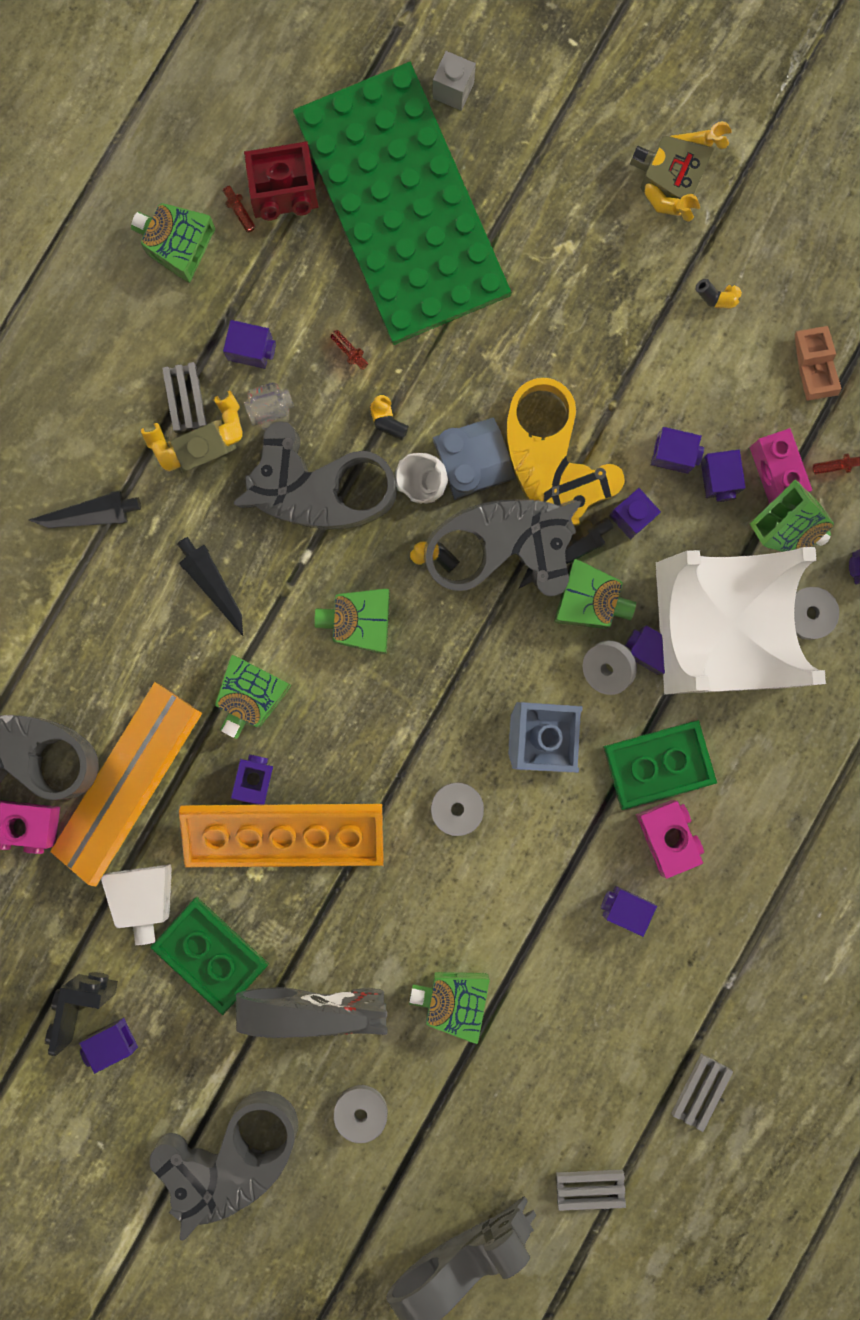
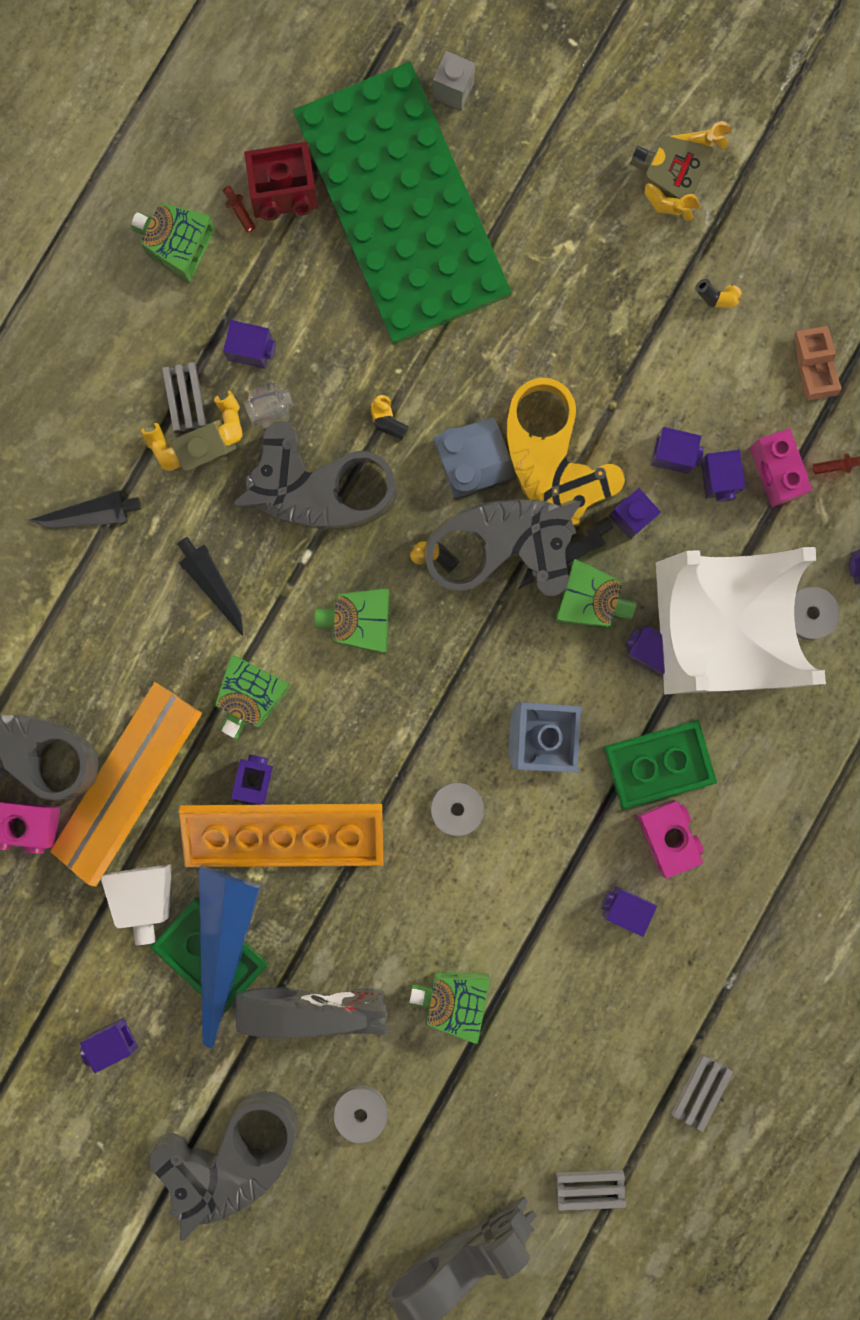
(82, 990): black bracket -> none
(224, 924): none -> blue wedge
(354, 355): clear red piece -> none
(421, 477): white hair -> none
(618, 658): light grey piece -> none
(793, 521): bright green torso -> none

